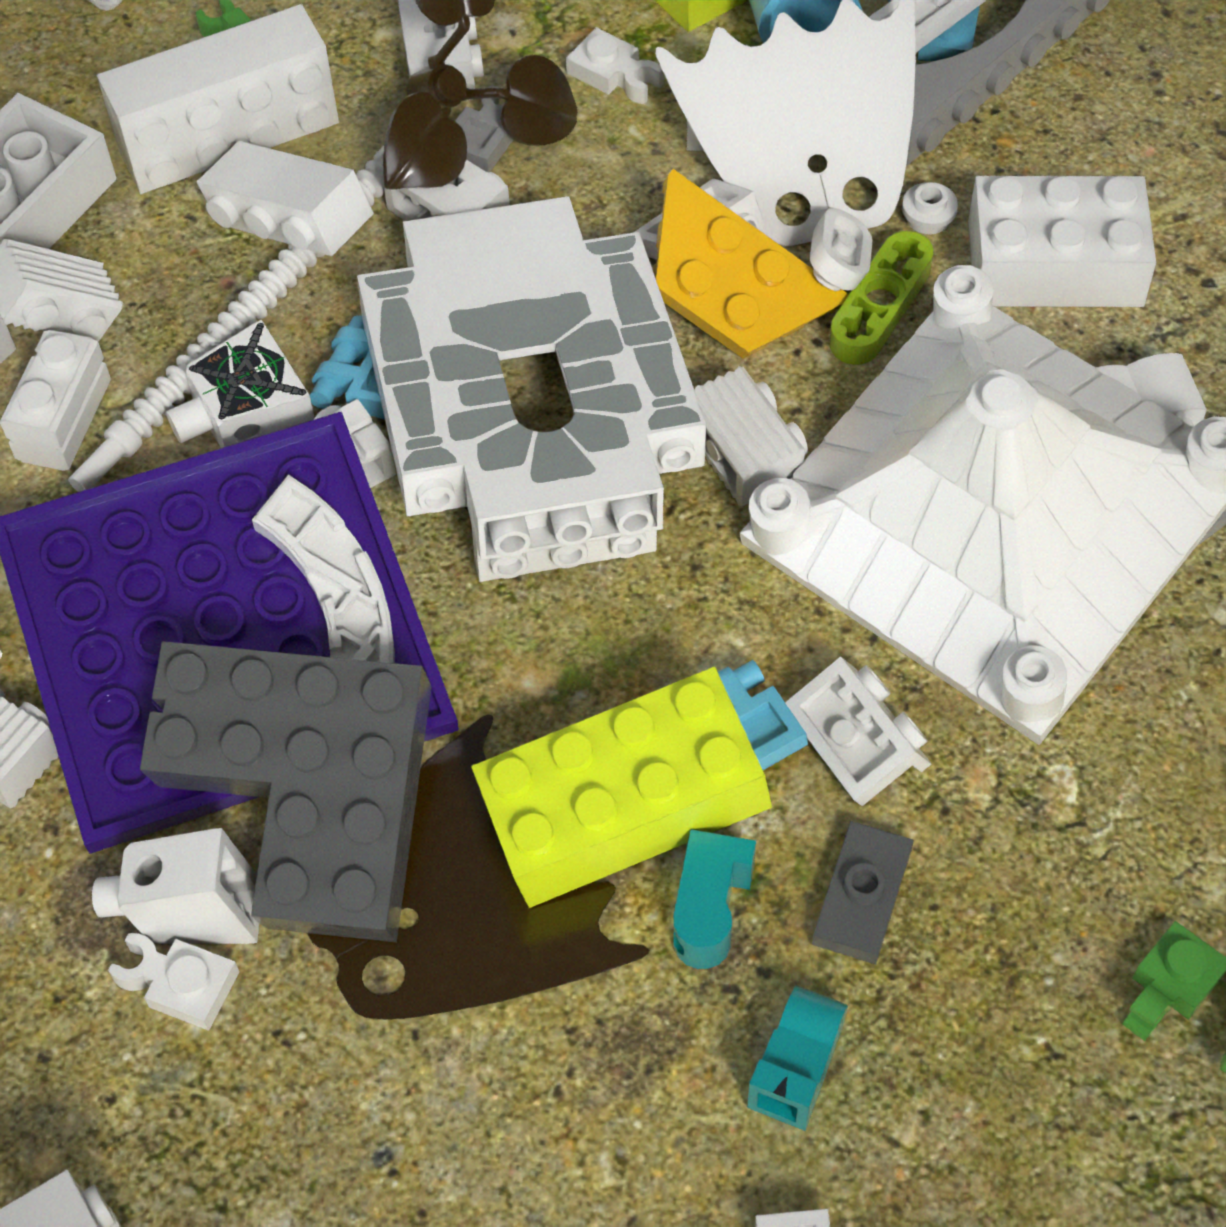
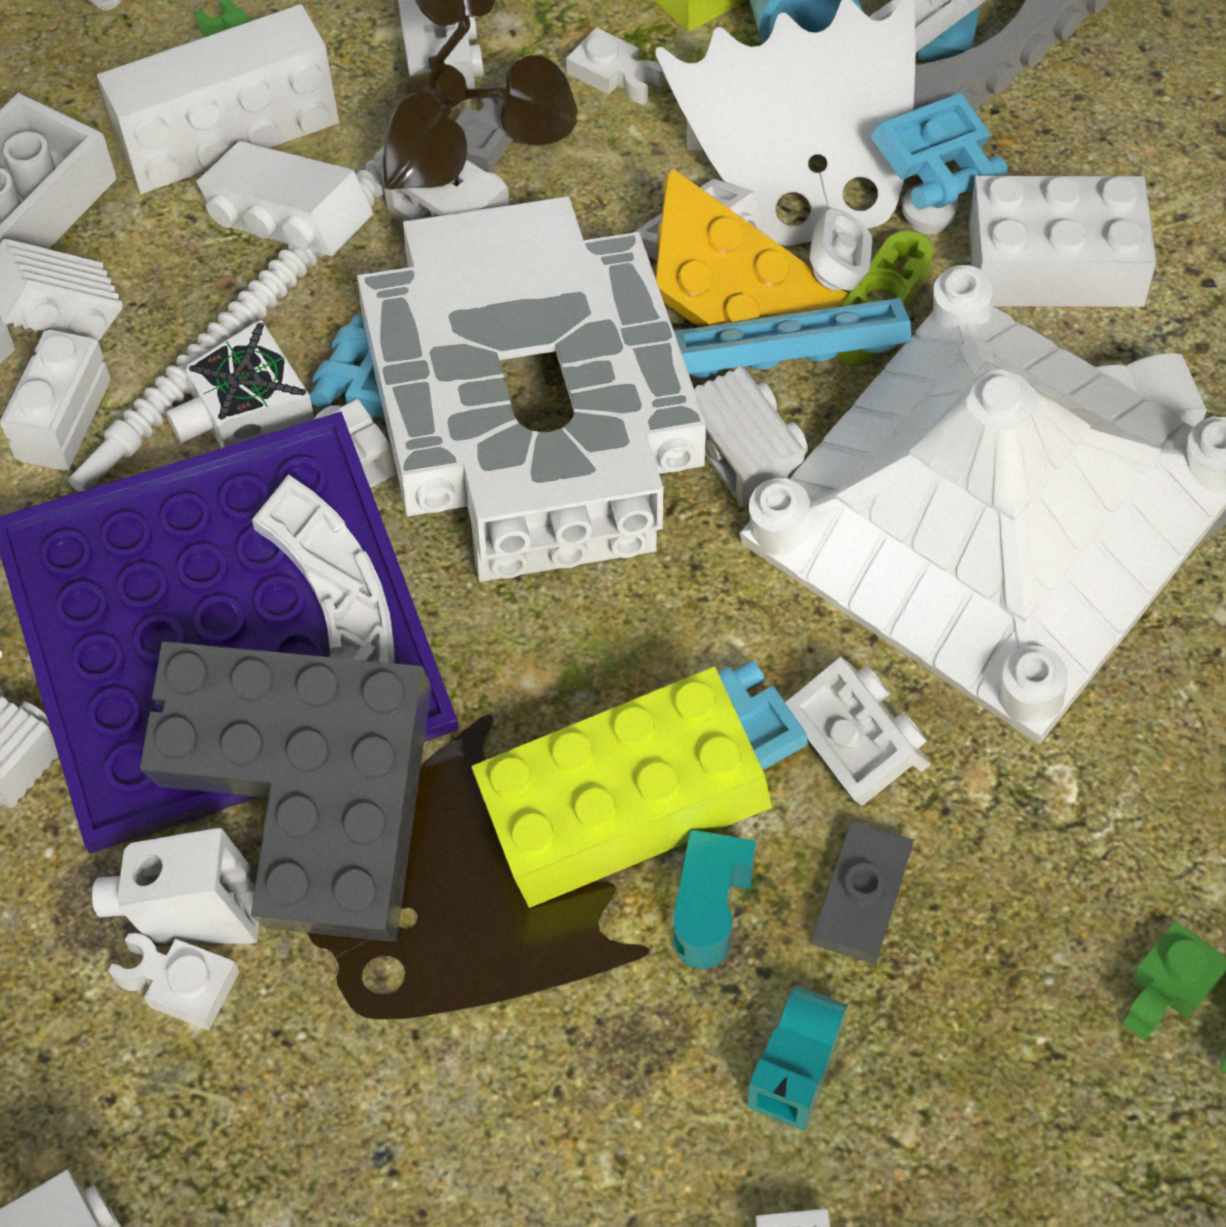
(807, 335): none -> medium azure plate
(929, 138): none -> medium azure plate

